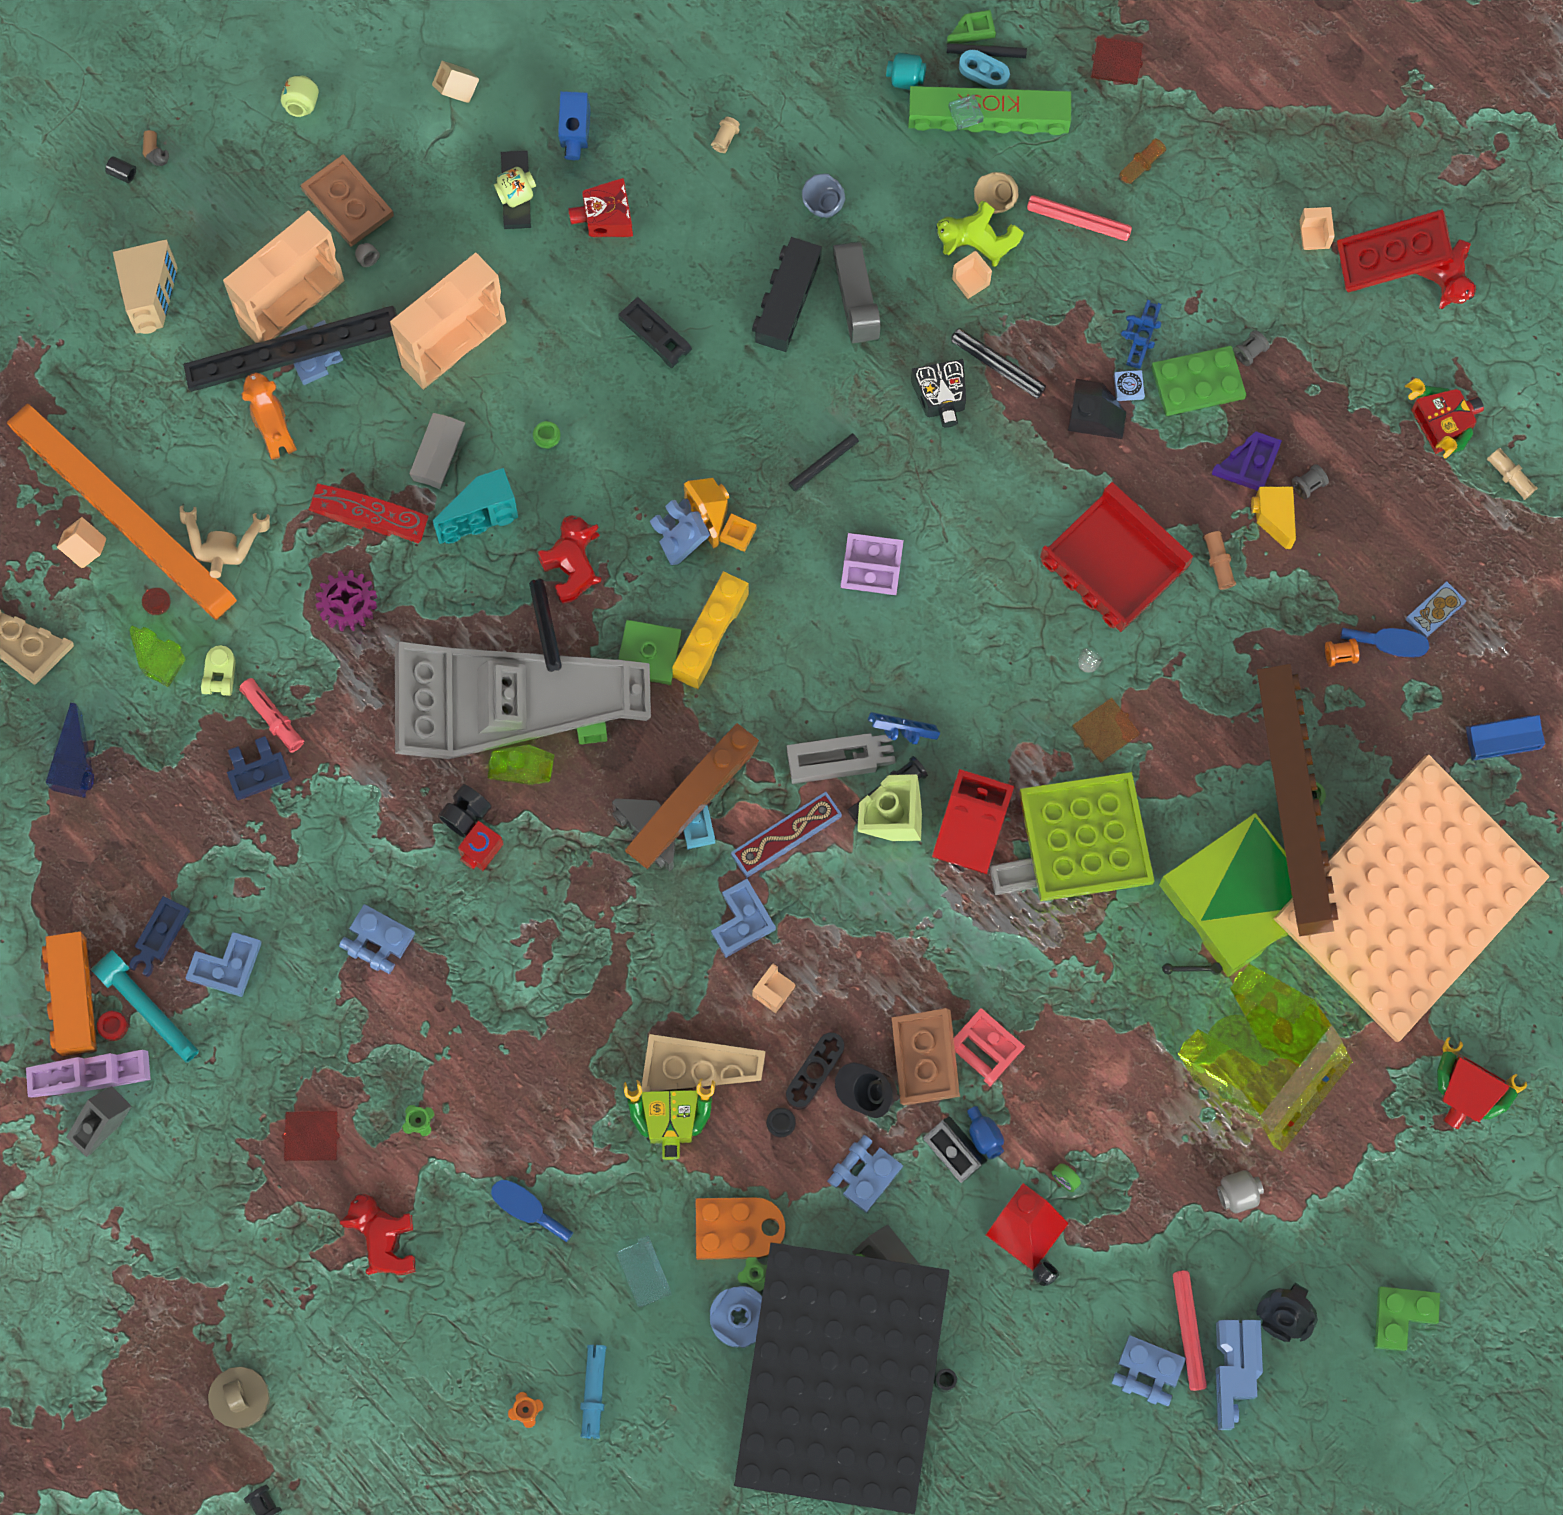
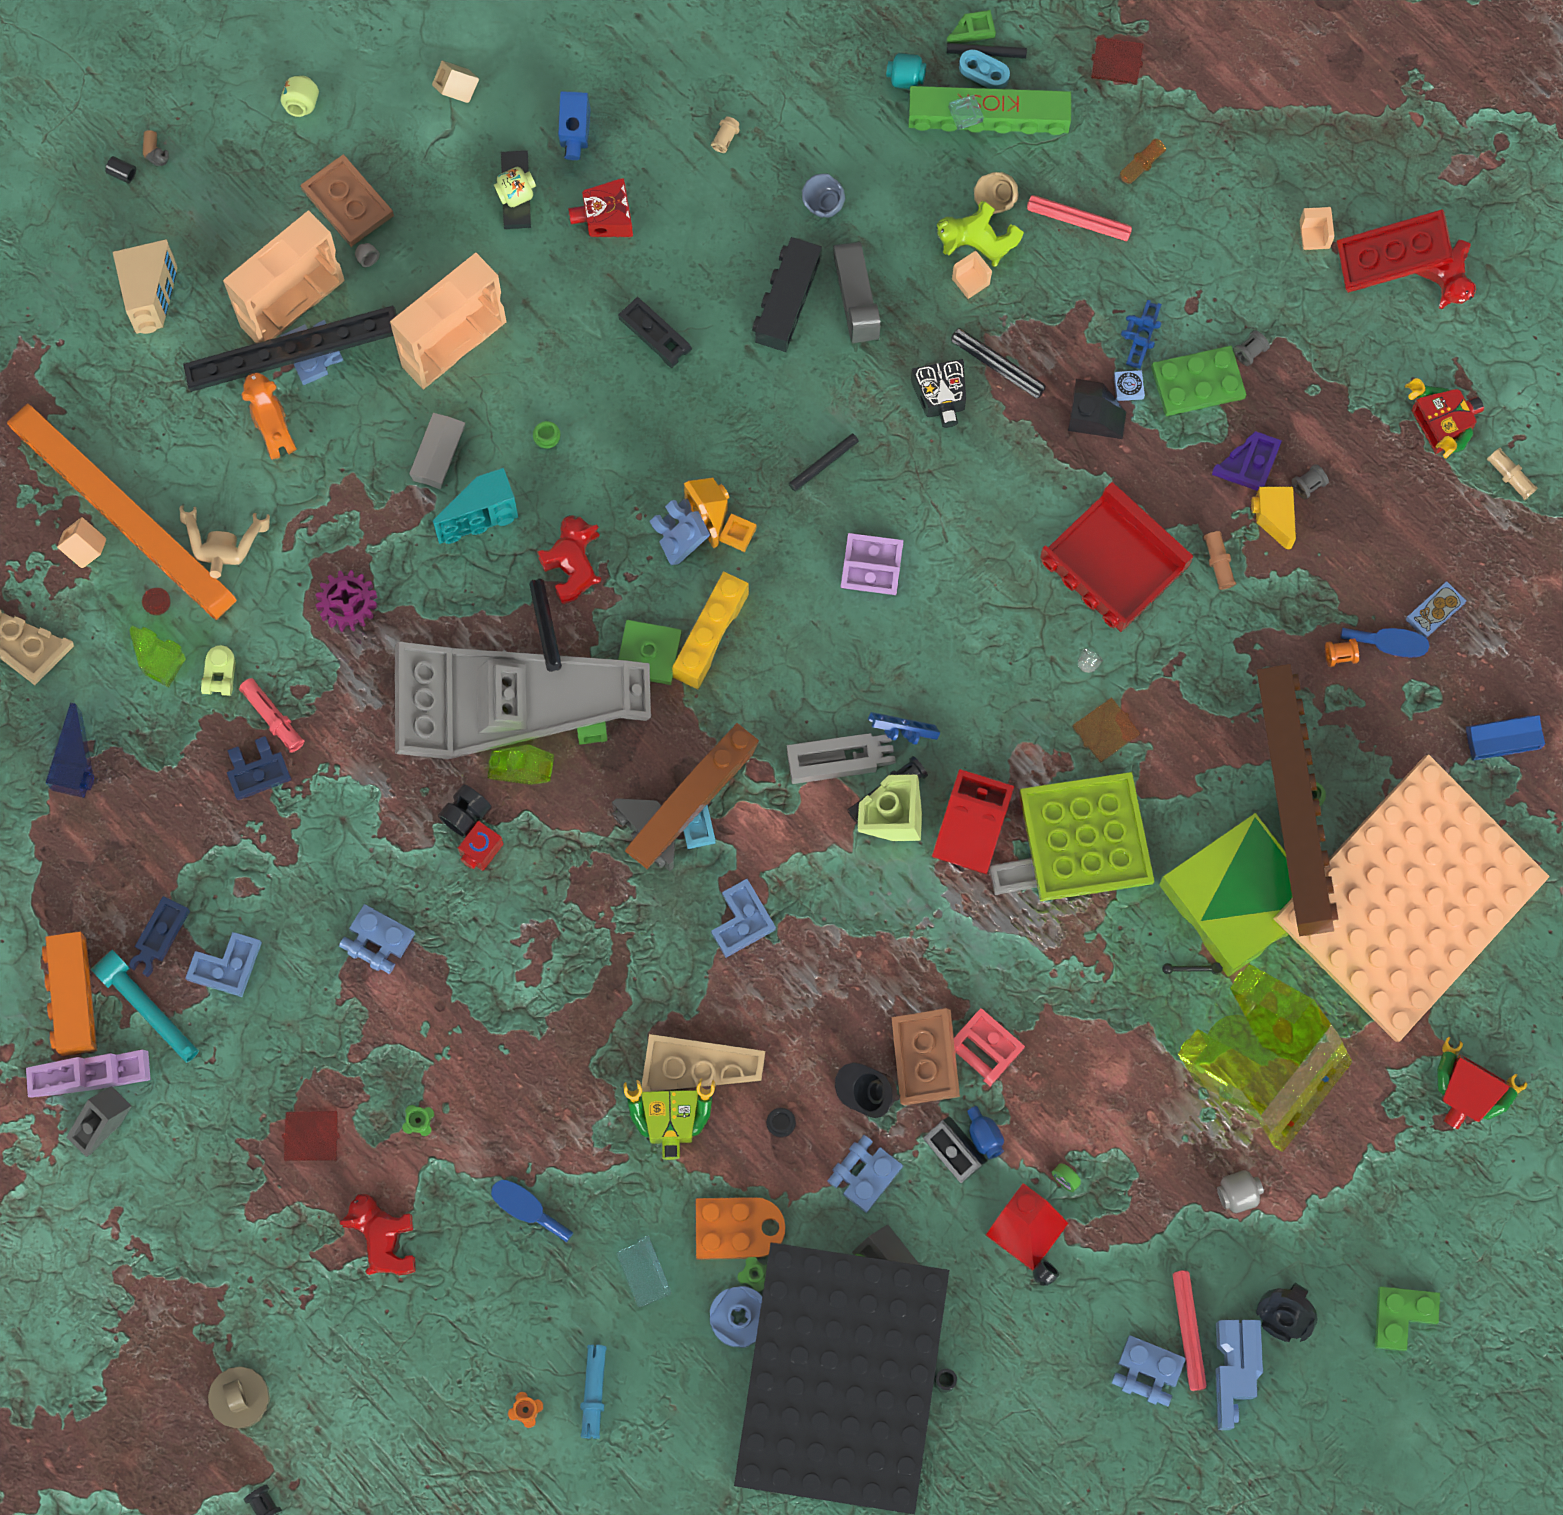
(112, 1026): red tile -> none
(368, 512): red slope -> none
(773, 989): light nougat panel -> none
(786, 834): tile -> none
(809, 1092): black beam -> none

